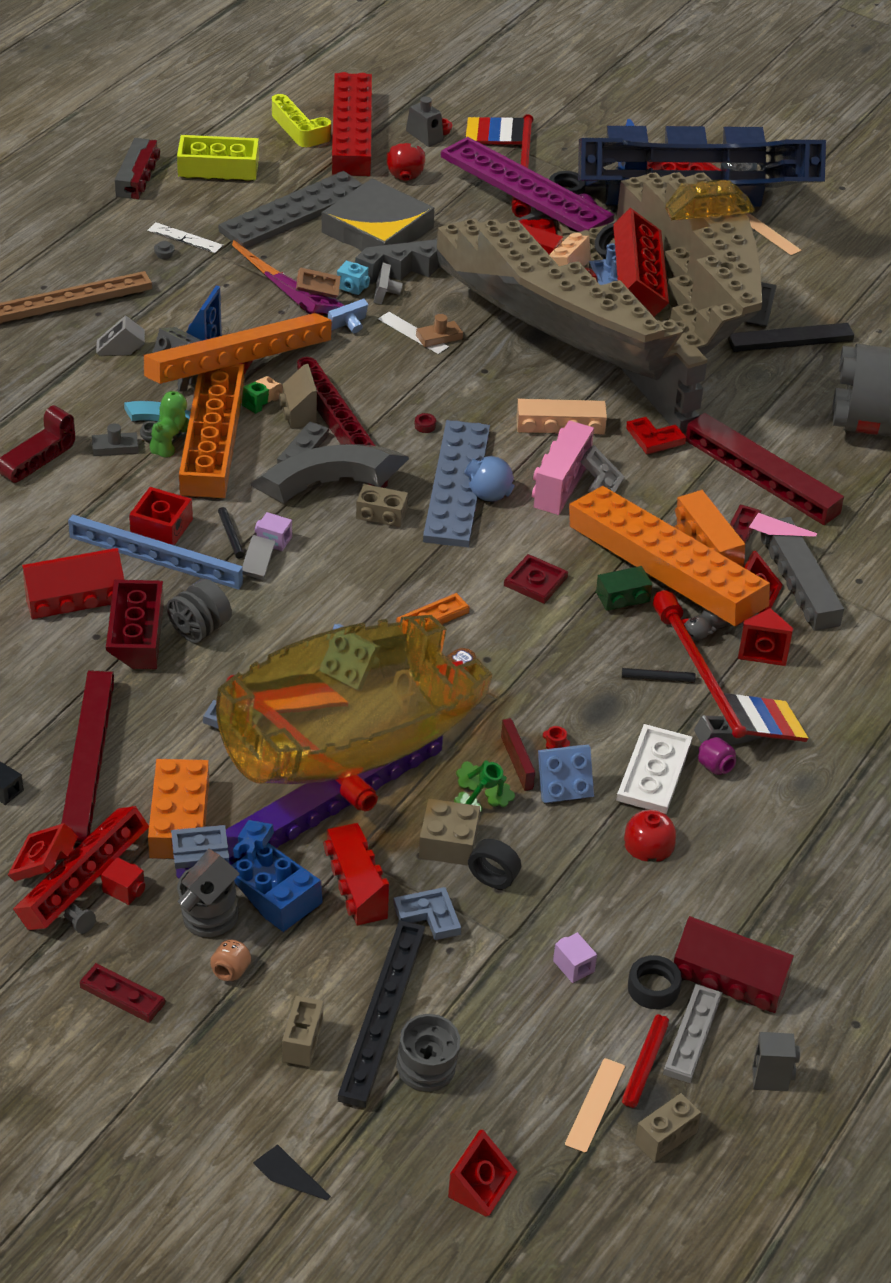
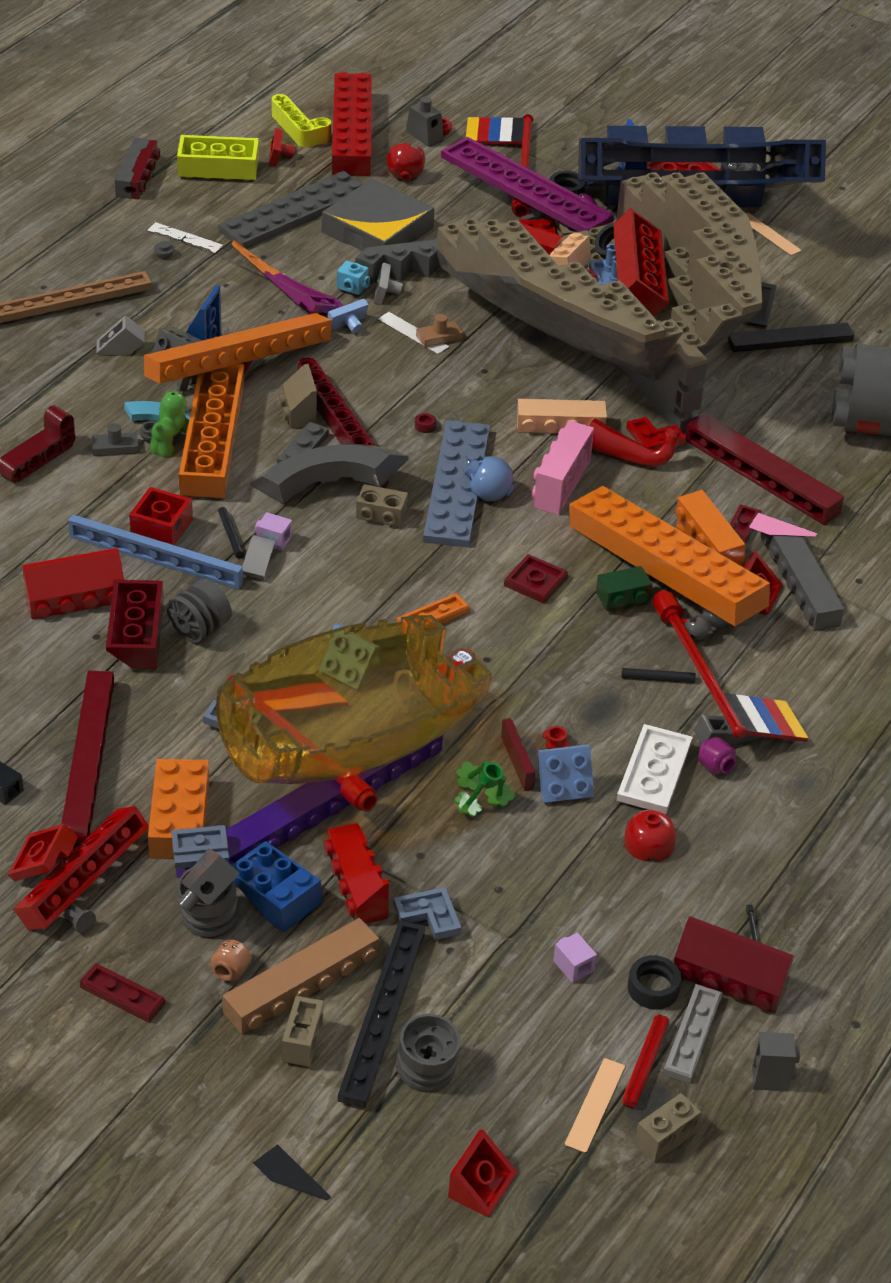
(123, 881): red brick -> none
(253, 836): blue plate -> none
(260, 393): green leg -> none
(278, 148): none -> red tile
(300, 975): none -> medium nougat brick
(318, 283): medium nougat tile -> none
(449, 831): dark tan brick -> none
(500, 853): black tyre -> none
(602, 469): light grey plate -> none
(616, 445): none -> red animal
(707, 200): clear yellow wedge -> none
(749, 911): none -> black hinge
(765, 639): red slope -> none

